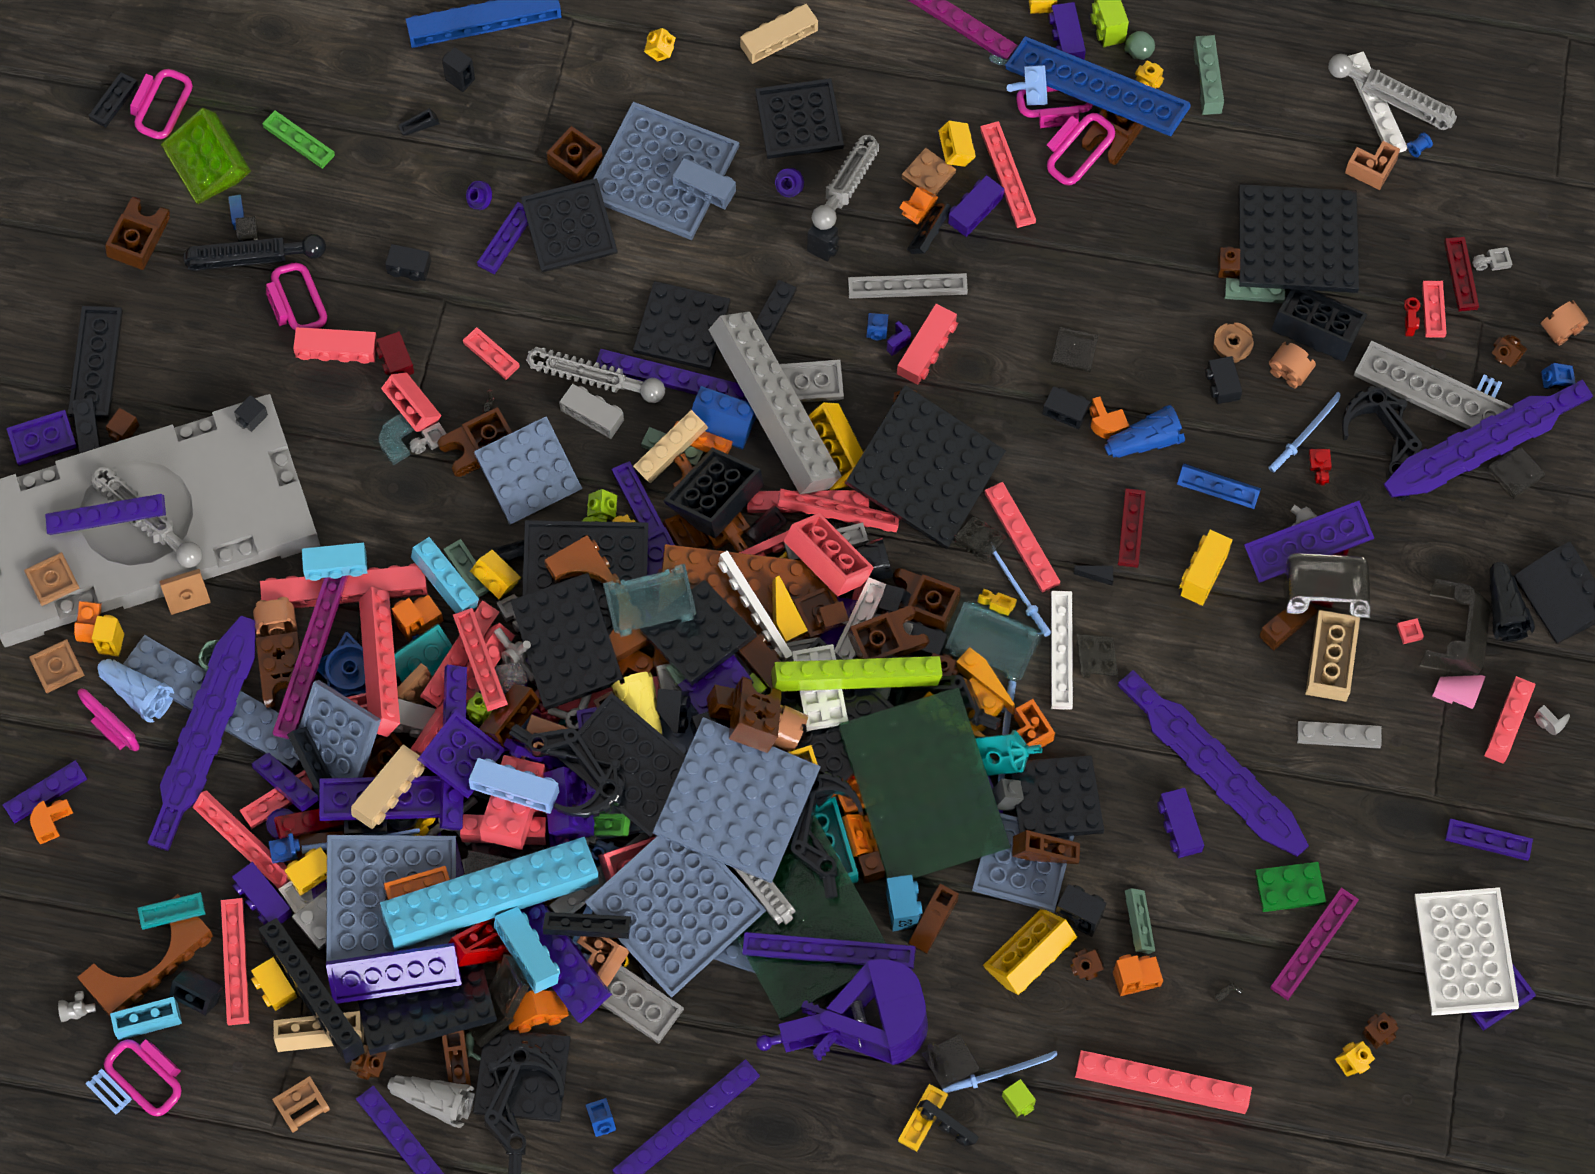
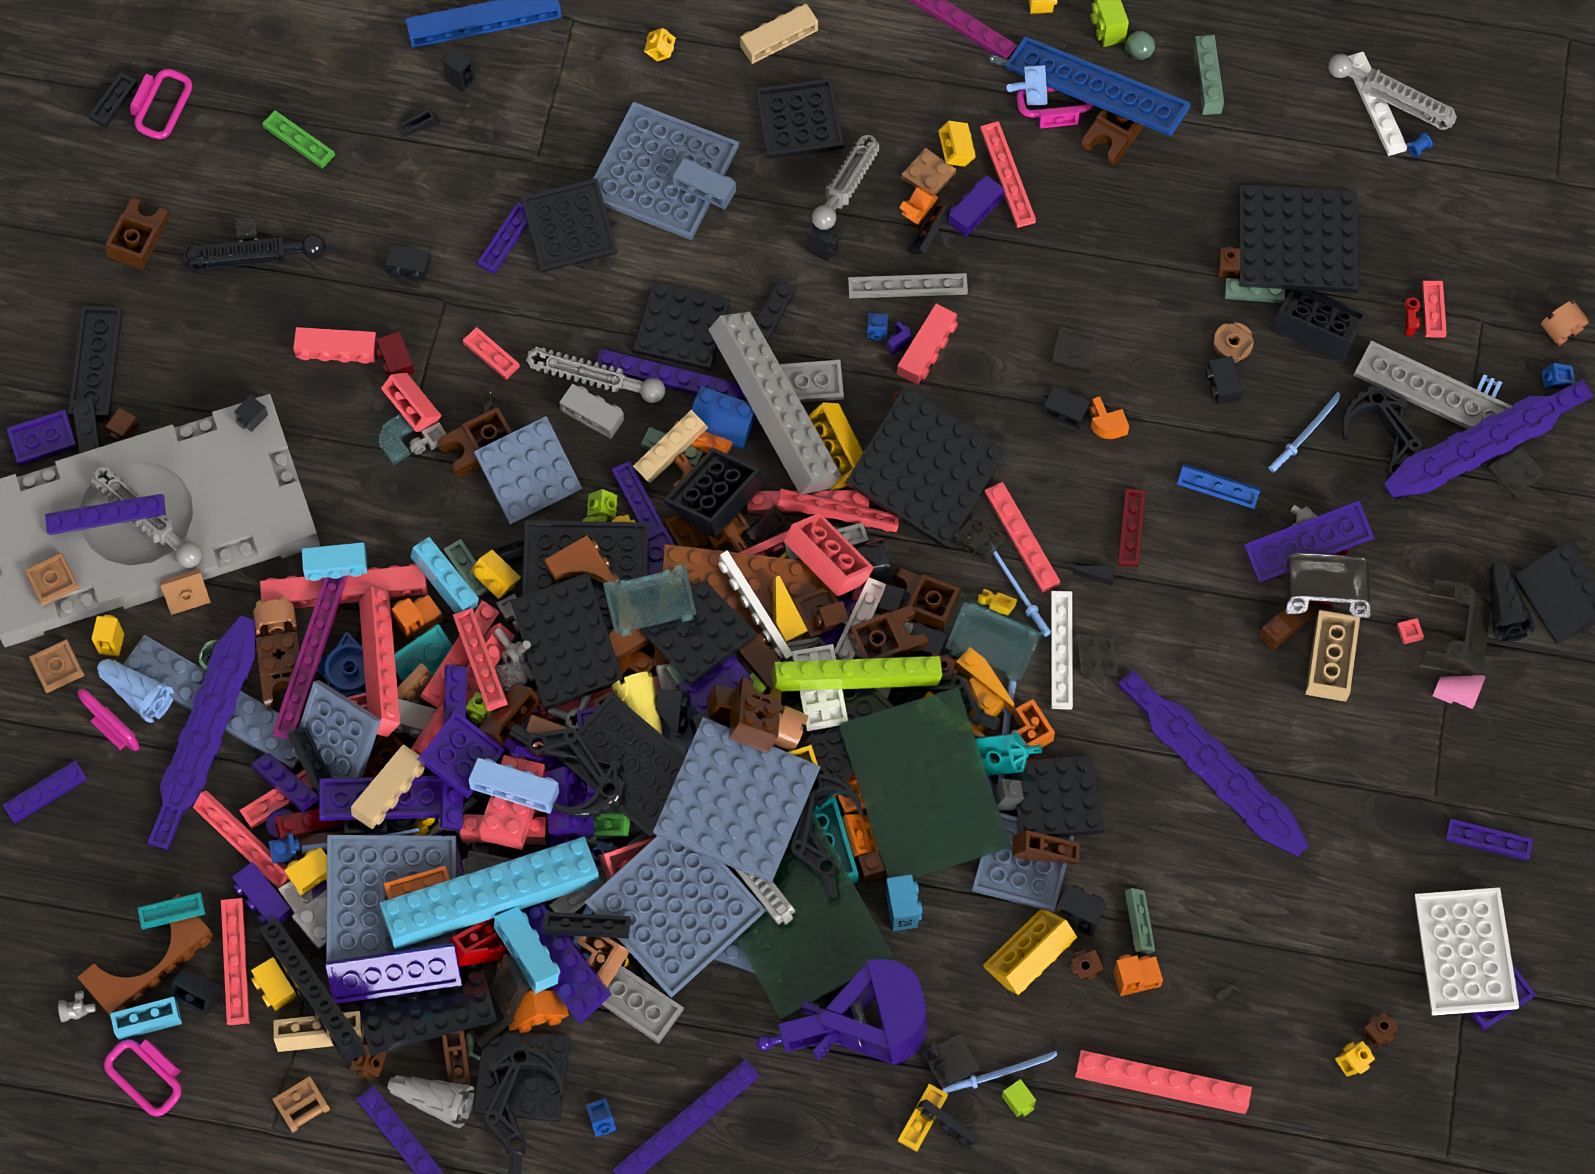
(43, 819): orange brick -> none
(86, 620): orange brick -> none
(96, 1079): light blue tile -> none
(205, 156): clear neon green slope -> none
(236, 208): blue piece -> none
(280, 303): dark pink bar -> none
(479, 195): dark purple plate -> none
(574, 155): reddish brown brick -> none
(789, 182): dark purple plate -> none
(825, 949): dark purple plate -> none
(934, 918): reddish brown slope -> none
(1067, 29): dark purple brick -> none
(1067, 135): dark pink bar -> none
(1150, 74): yellow brick -> none
(1153, 432): blue cone -> none
(1180, 823): dark purple brick -> none
(1205, 567): yellow brick -> none
(1290, 886): green plate -> none
(1291, 364): nougat brick -> none
(1314, 944): magenta plate -> none
(1321, 463): red plate -> none
(1339, 734): light grey plate -> none
(1373, 168): nougat brick -> none
(1461, 274): dark red plate -> none
(1497, 259): light grey plate -> none
(1508, 350): reddish brown brick -> none
(1509, 720): coral brick -> none
(1547, 720): light grey plate -> none

